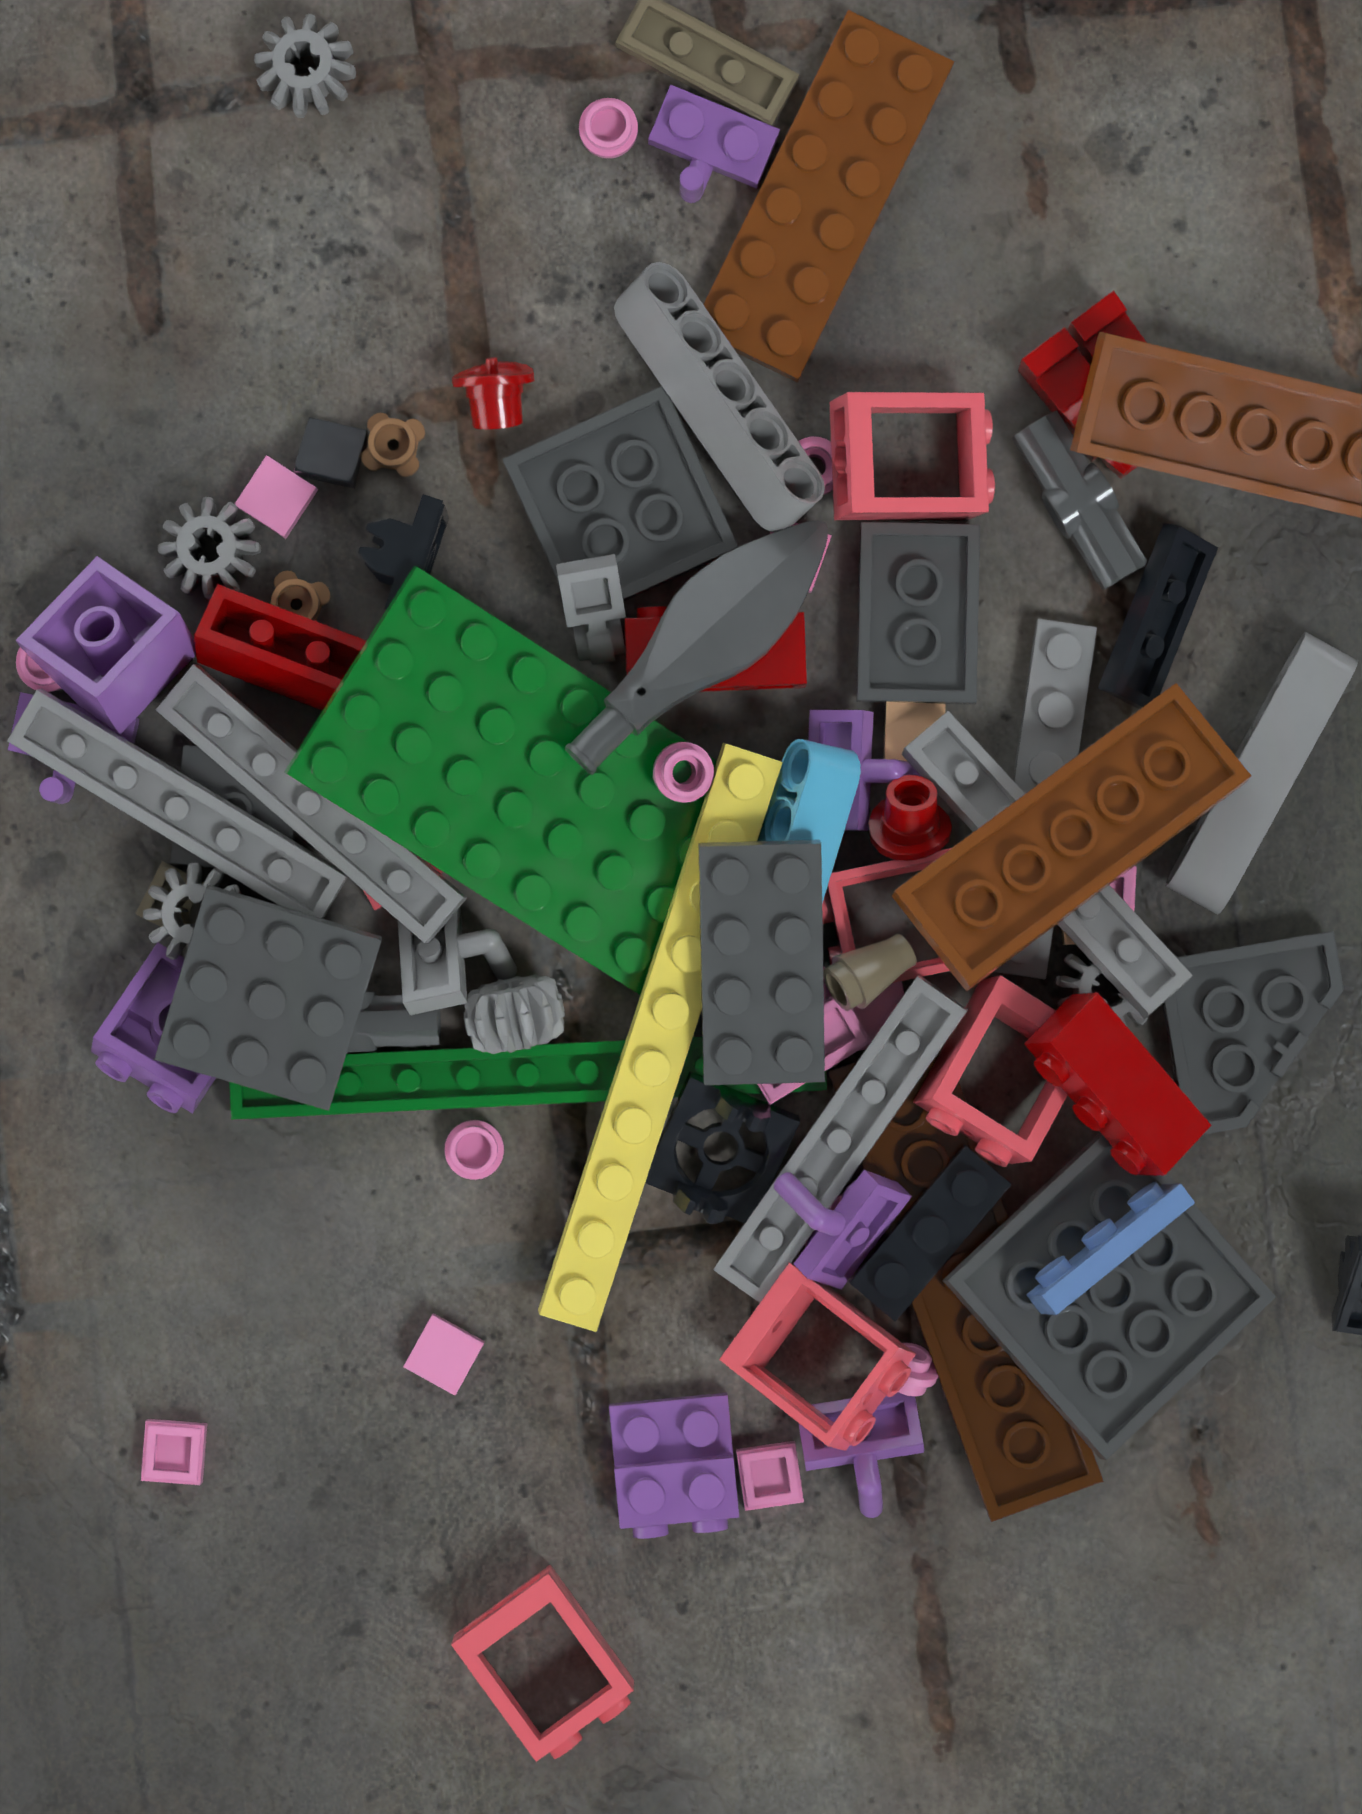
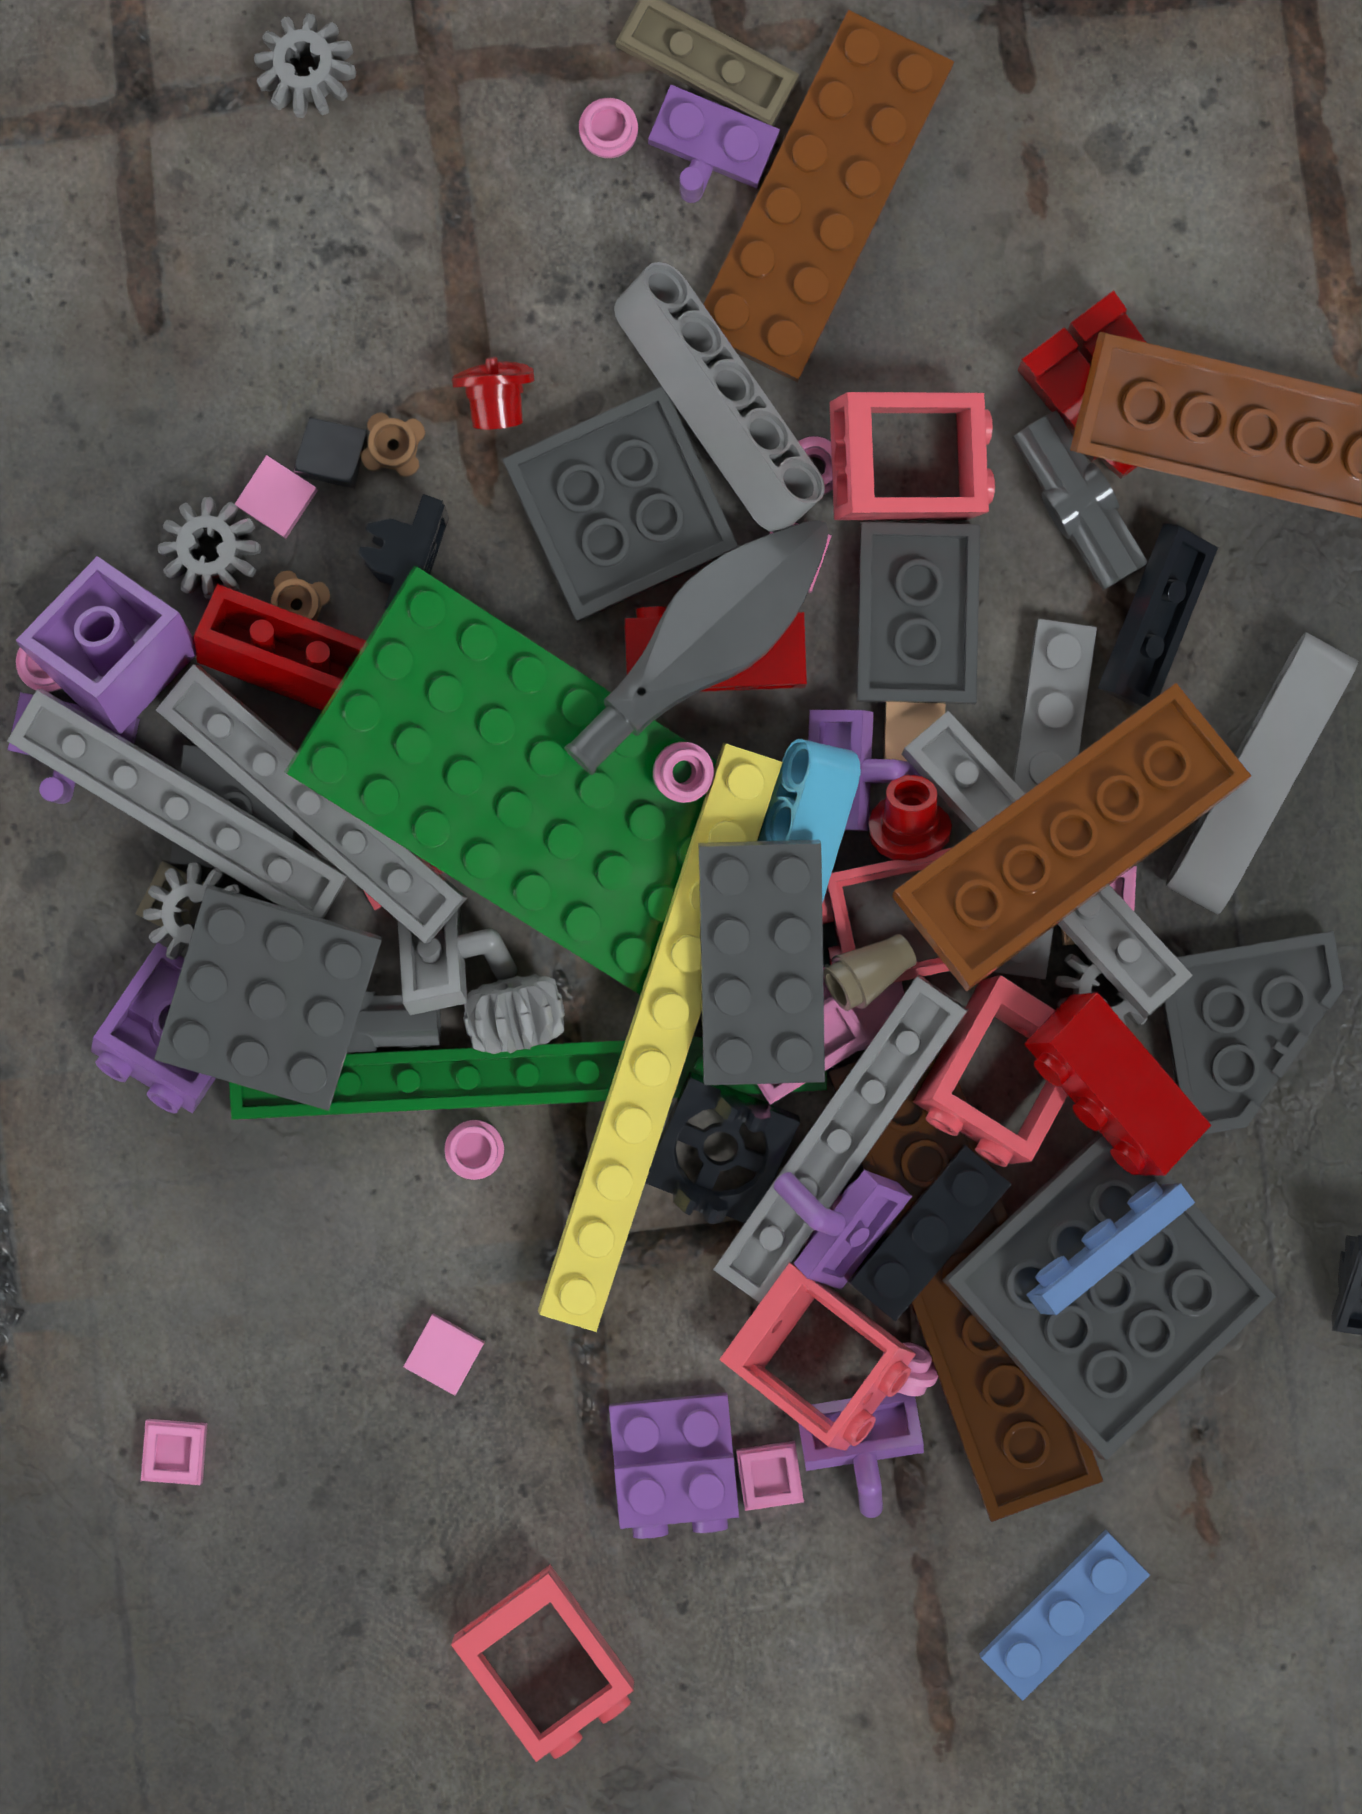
(593, 606): light grey plate -> none
(1064, 1614): none -> medium blue plate

